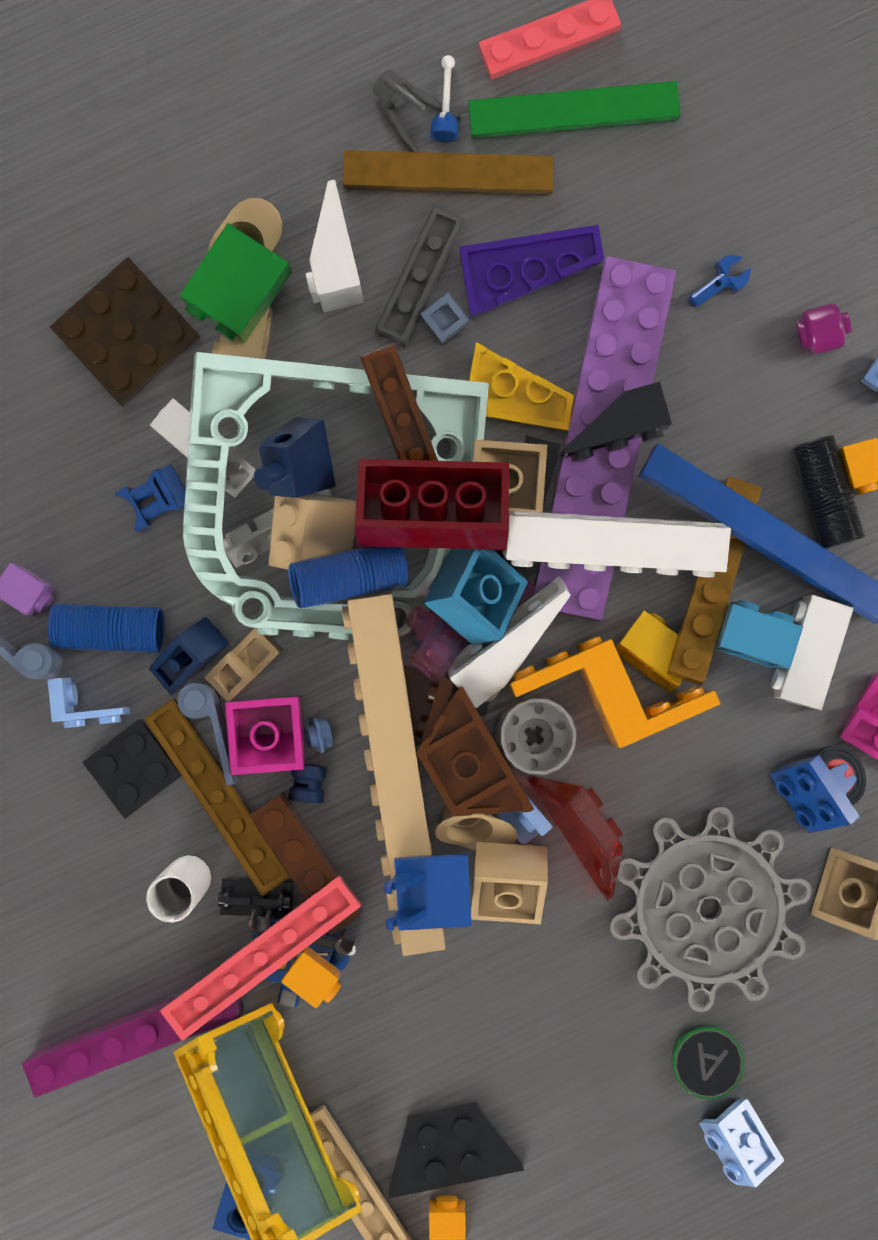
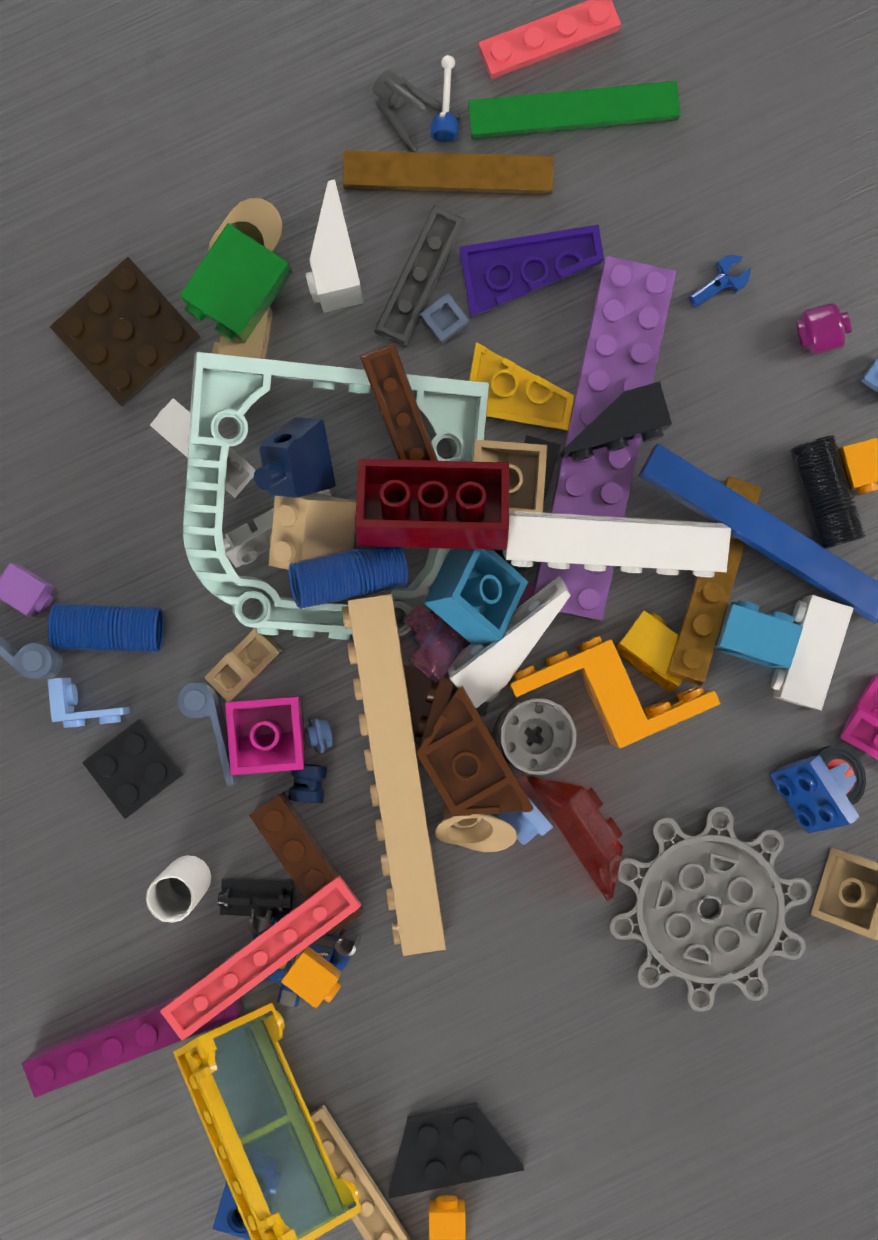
(167, 489): blue piece -> none
(188, 655): dark blue slope -> none
(218, 800): pearl gold tile -> none
(430, 892): blue plate -> none
(509, 882): tan slope -> none
(707, 1062): black tile -> none
(742, 1144): light blue bracket -> none

